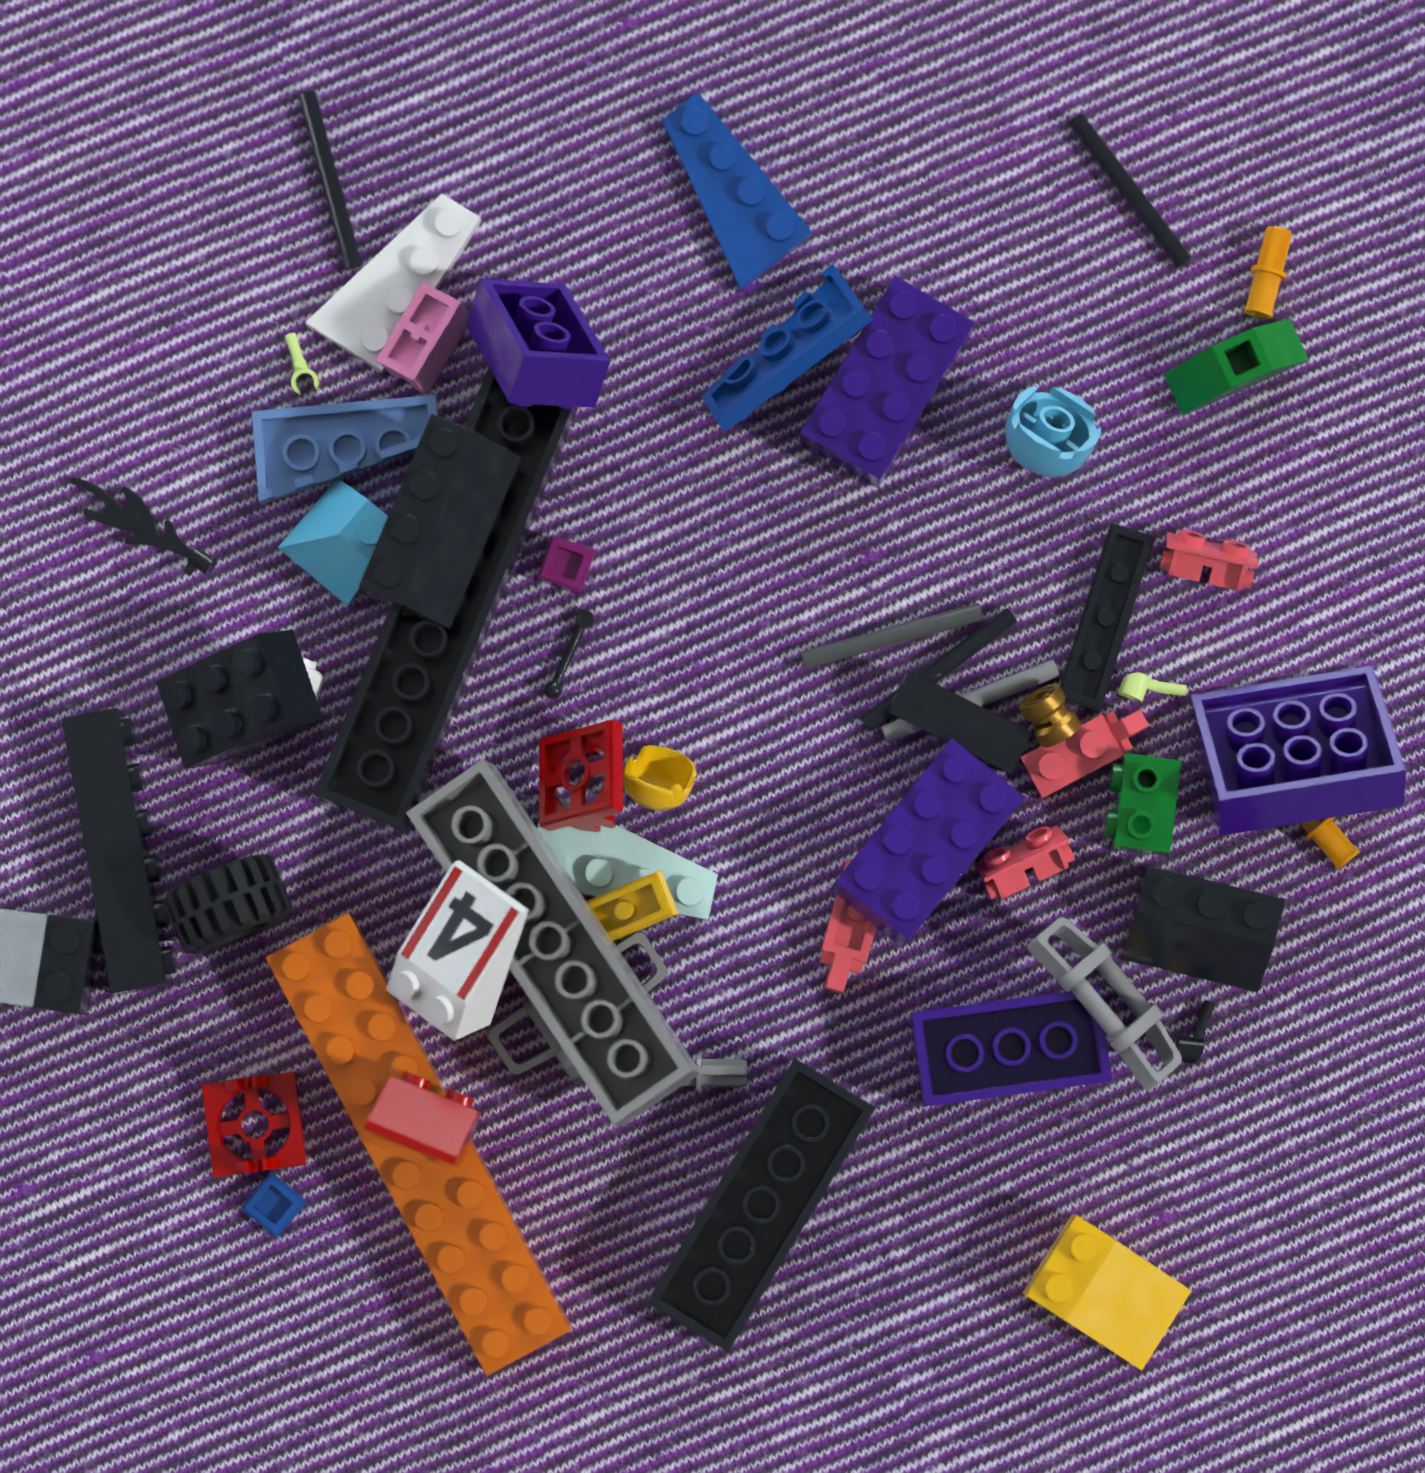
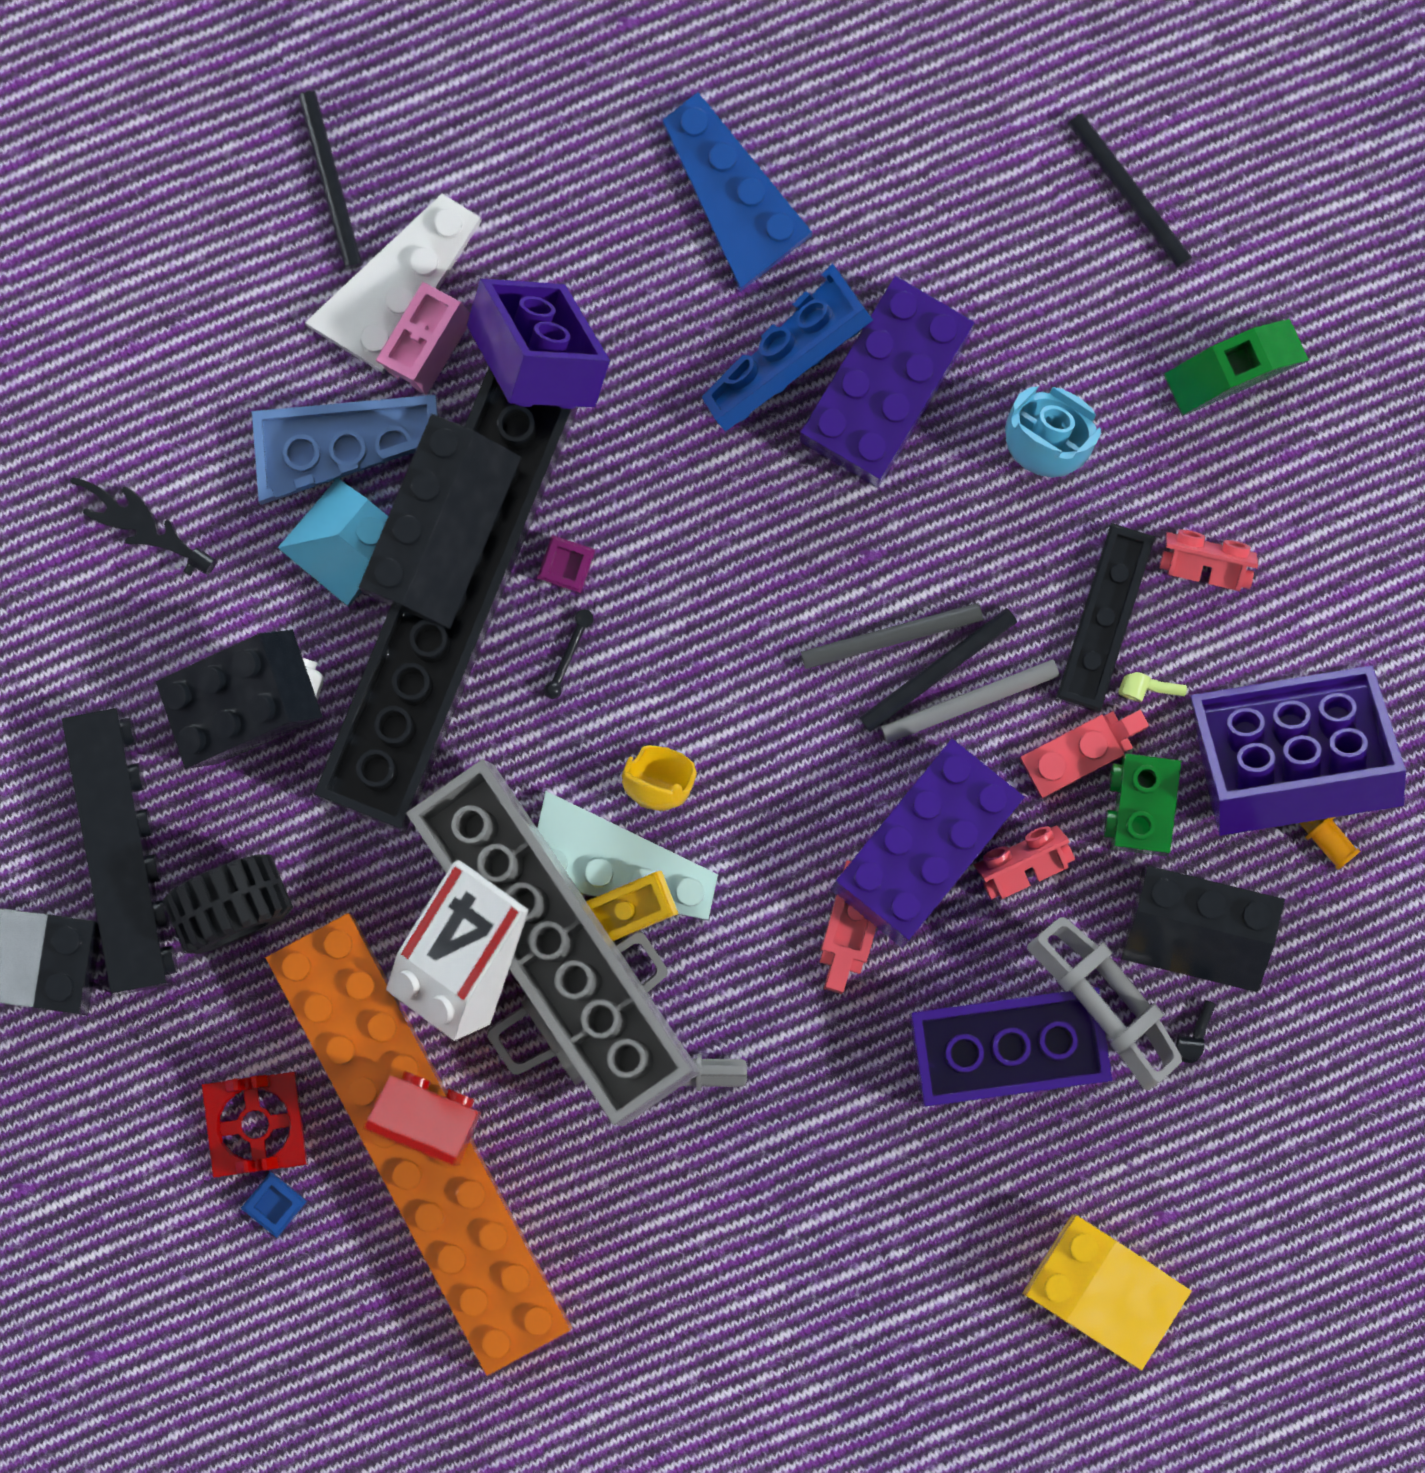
(299, 363): yellowish green hand -> none
(579, 742): red piece -> none
(761, 1205): black brick -> none
(959, 719): black tile -> none
(1050, 715): pearl gold wheel -> none
(1268, 272): light orange axle -> none

